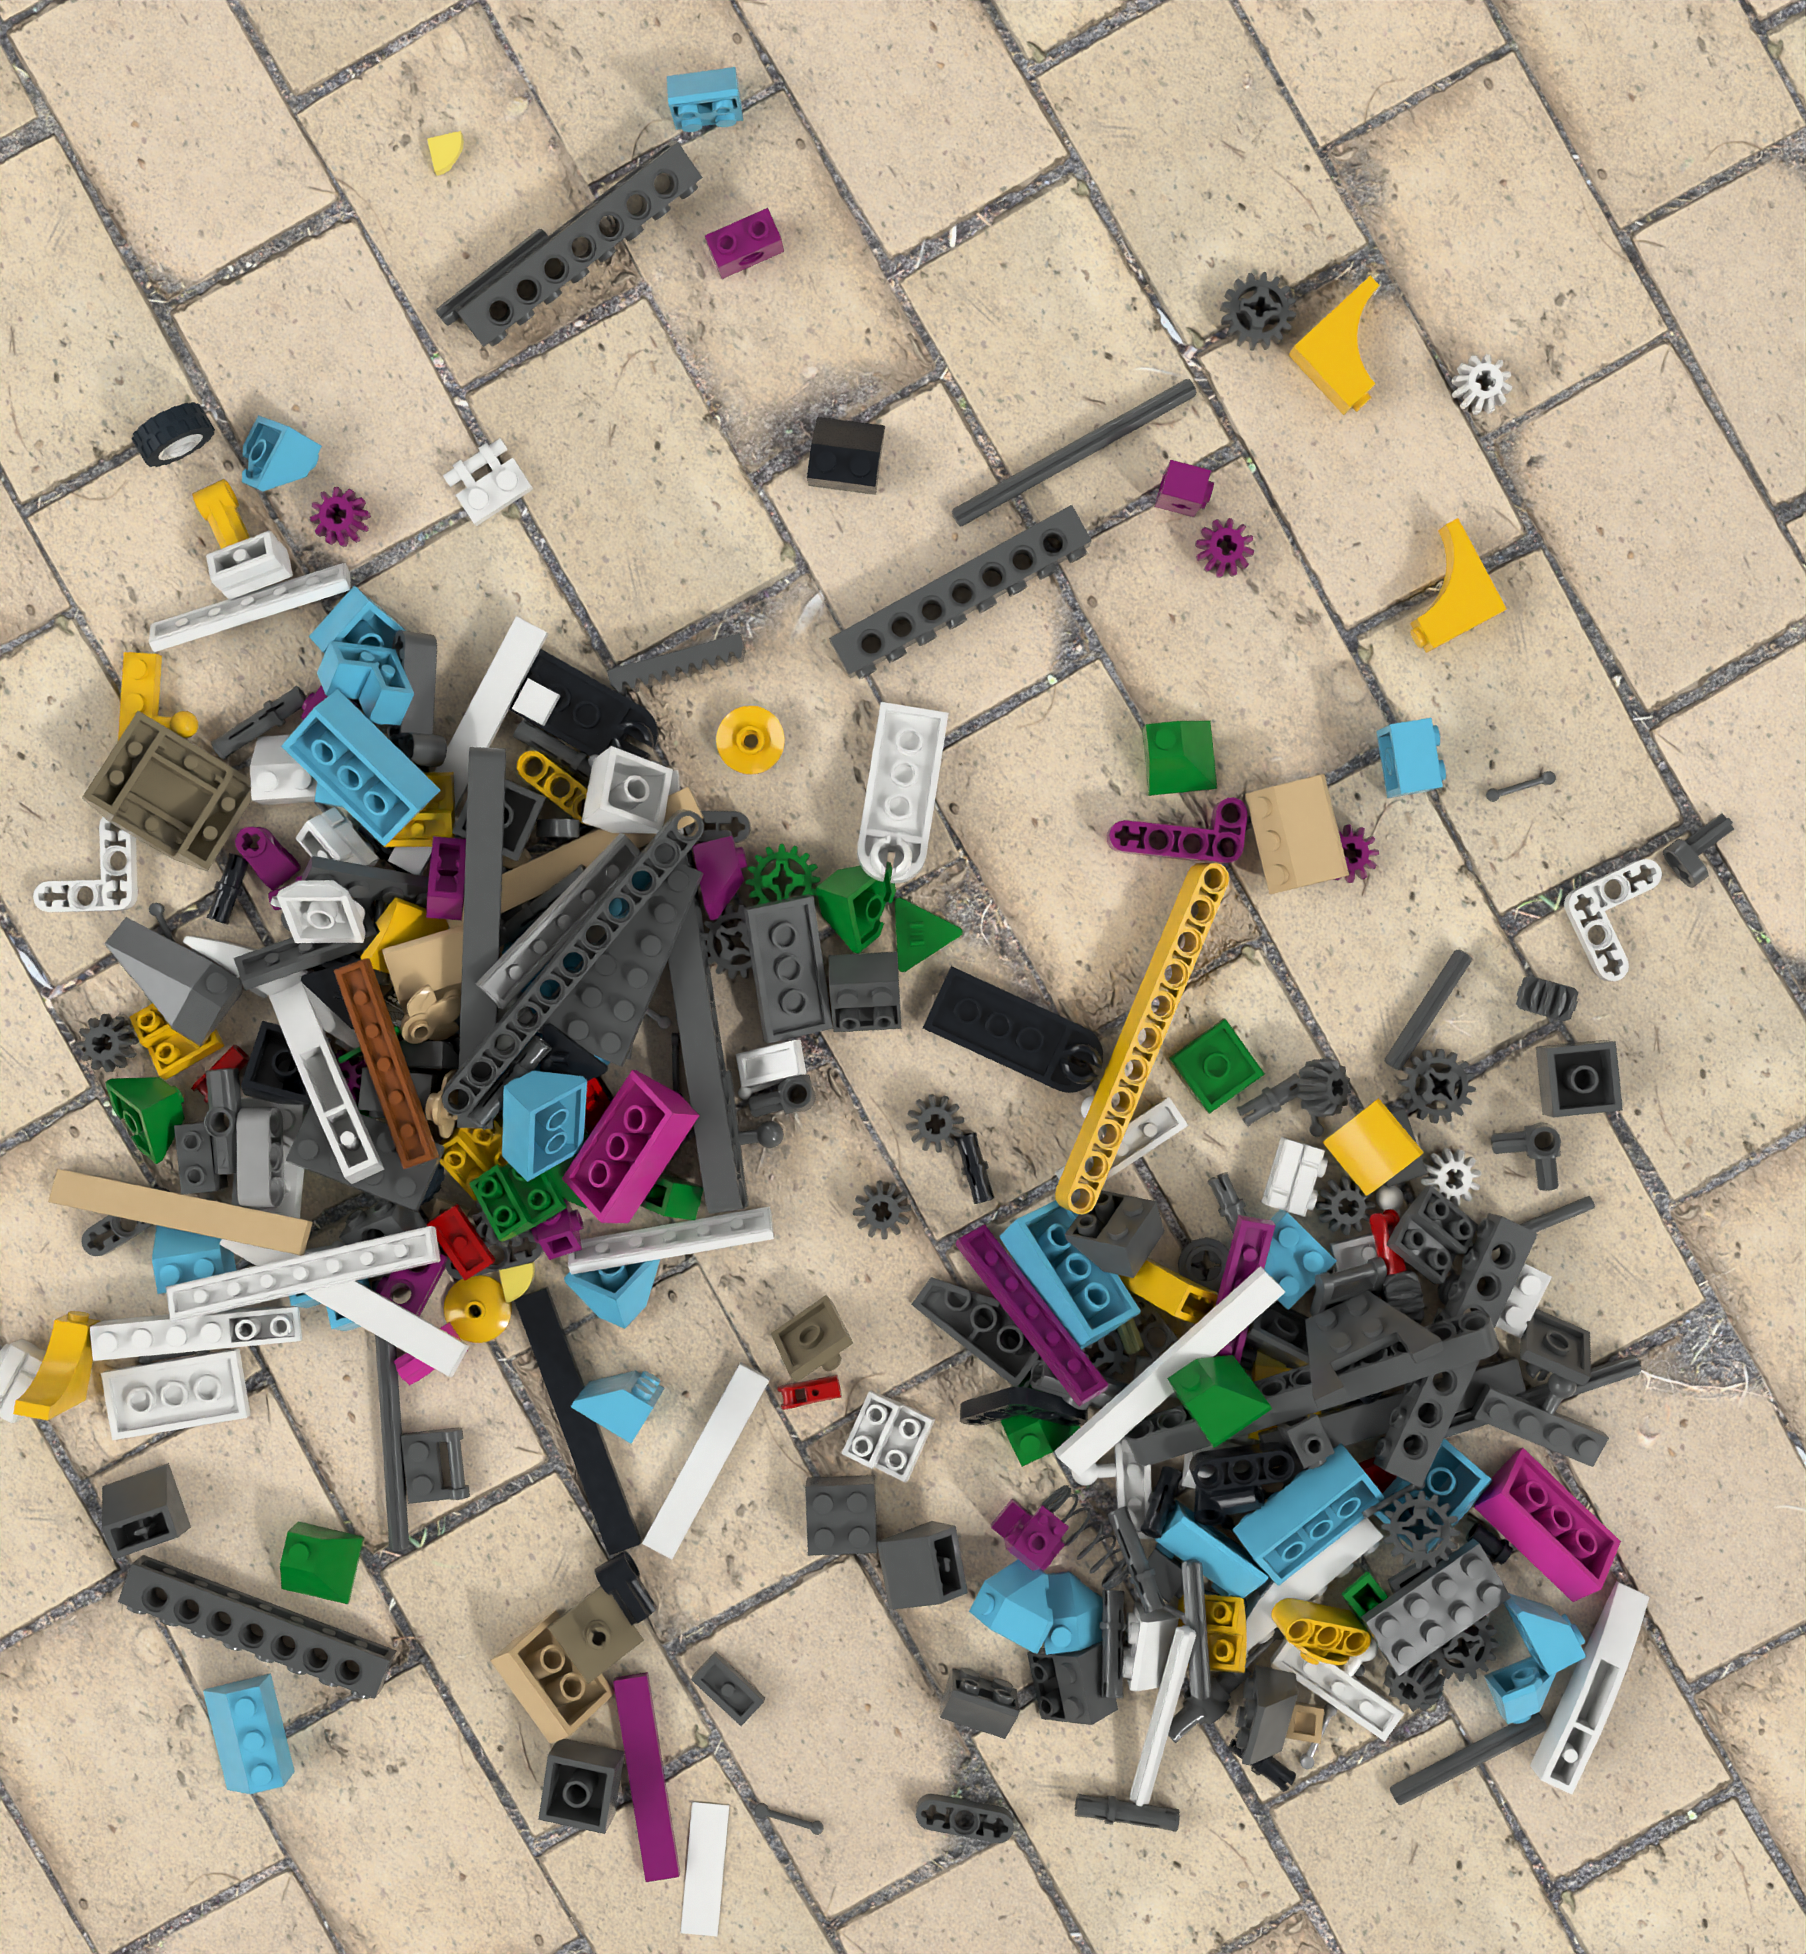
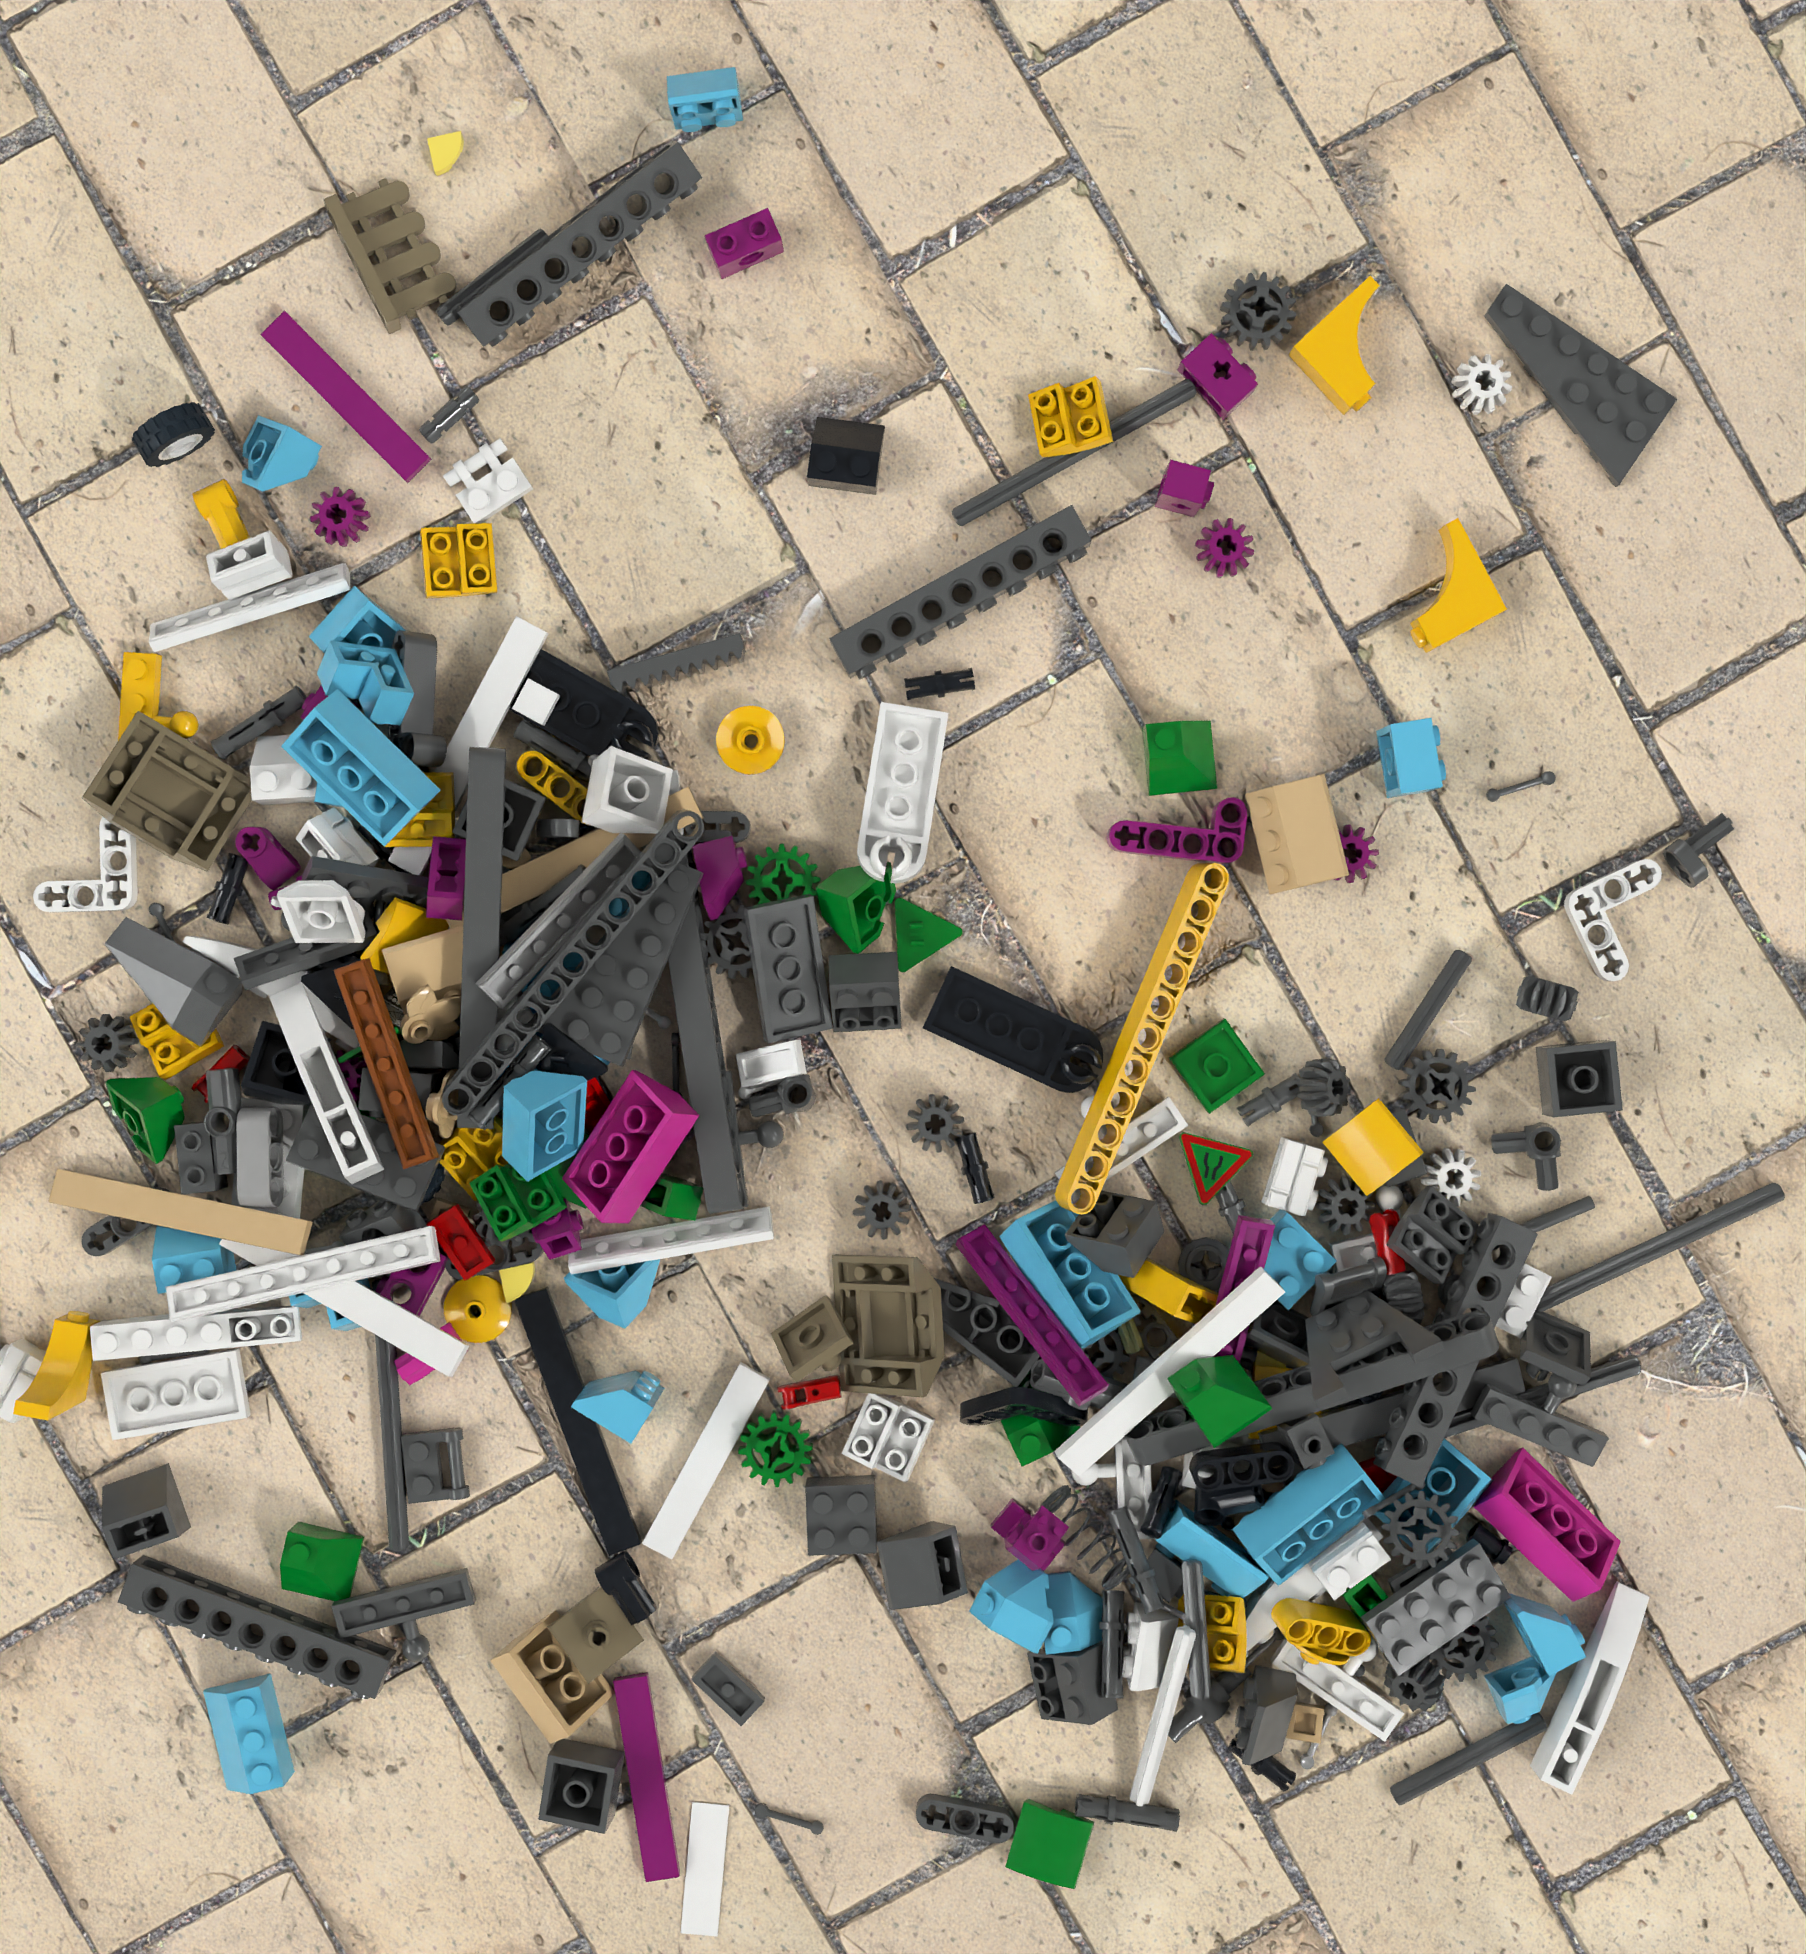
(346, 396): none -> magenta tile
(384, 236): none -> dark tan fence
(405, 1605): none -> dark grey plate
(449, 414): none -> dark grey axle
(458, 560): none -> yellow slope
(788, 1452): none -> green gear
(894, 1324): none -> dark tan slope
(939, 684): none -> black pin
(980, 1702): dark grey slope -> none
(1049, 1844): none -> green slope
(1070, 418): none -> yellow slope
(1211, 1163): none -> piece
(1222, 393): none -> magenta brick
(1349, 1561): none -> white brick
(1589, 388): none -> dark grey wing
(1660, 1245): none -> dark grey axle

